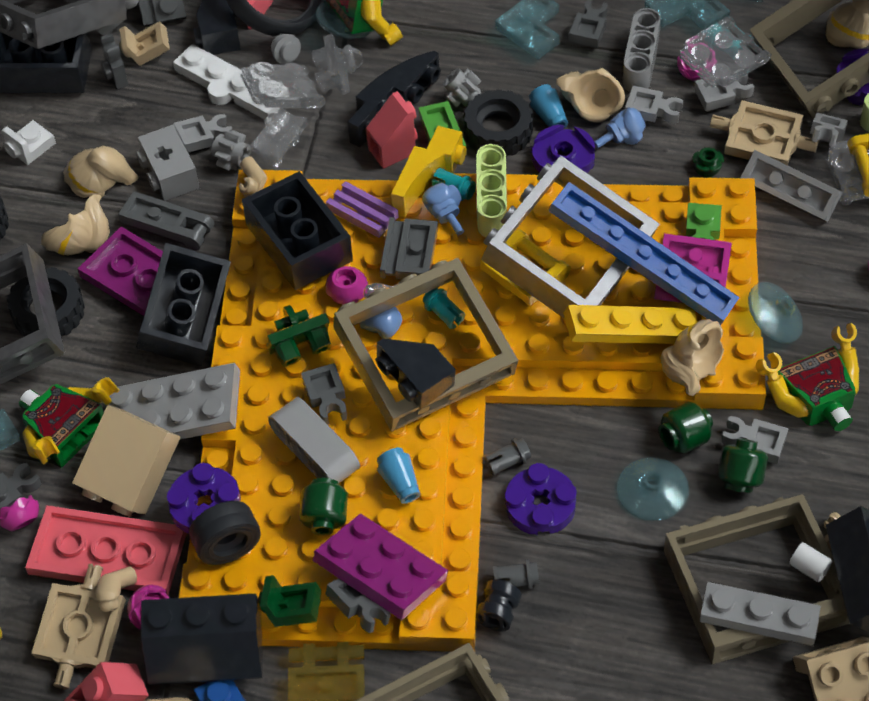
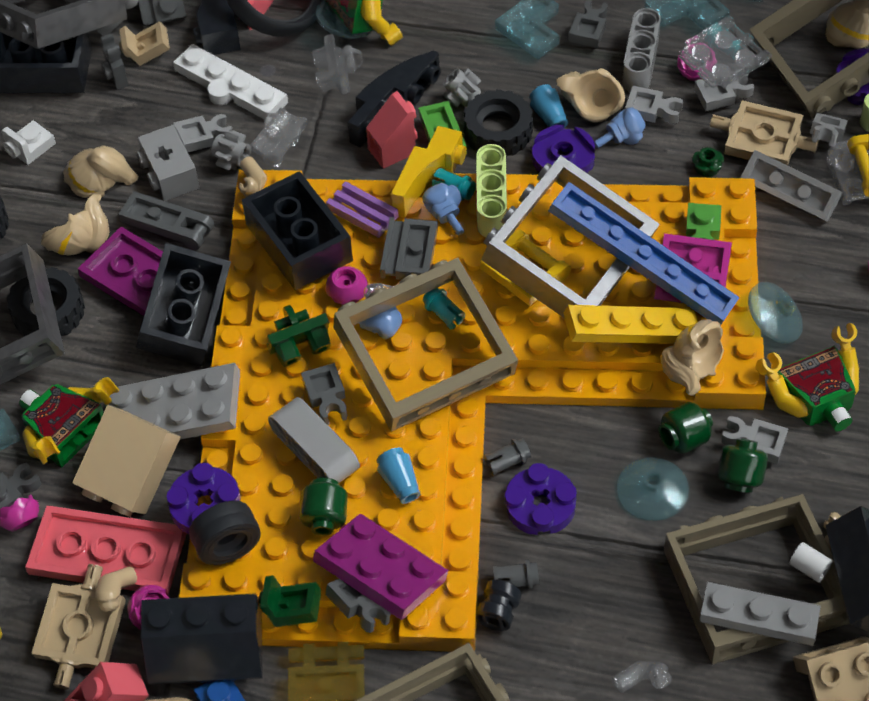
(281, 86): clear plate -> none
(285, 48): light grey plate -> none
(417, 368): black slope -> none
(643, 670): none -> clear arm

